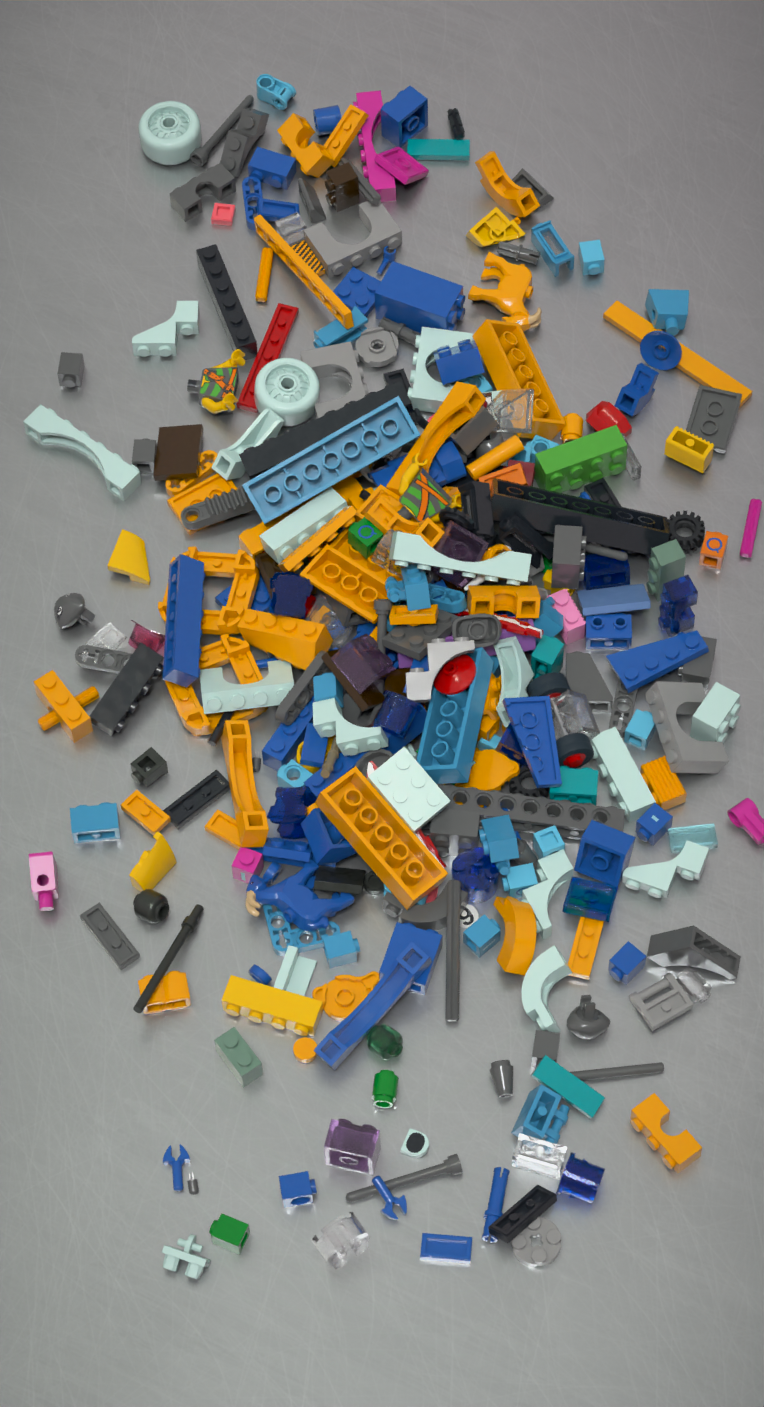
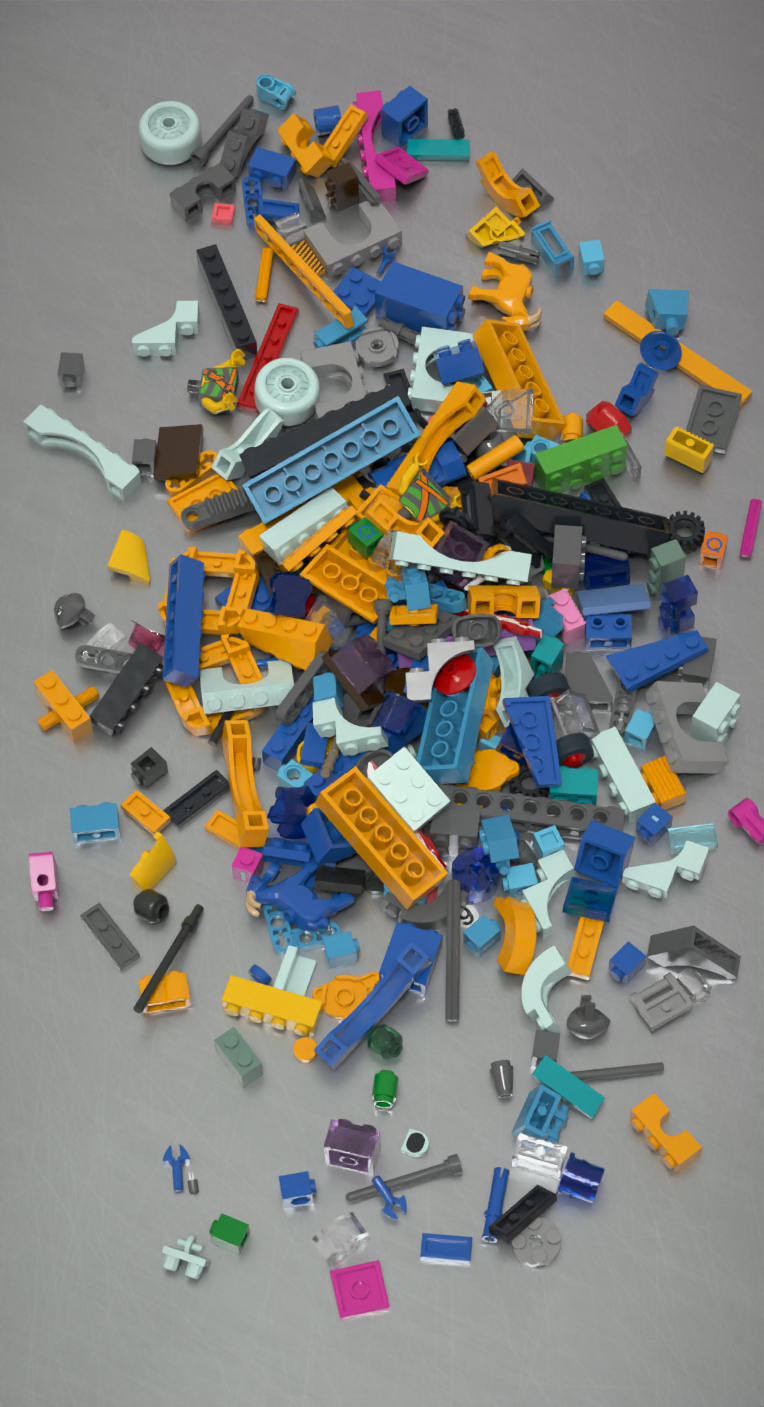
(359, 1290): none -> dark pink tile

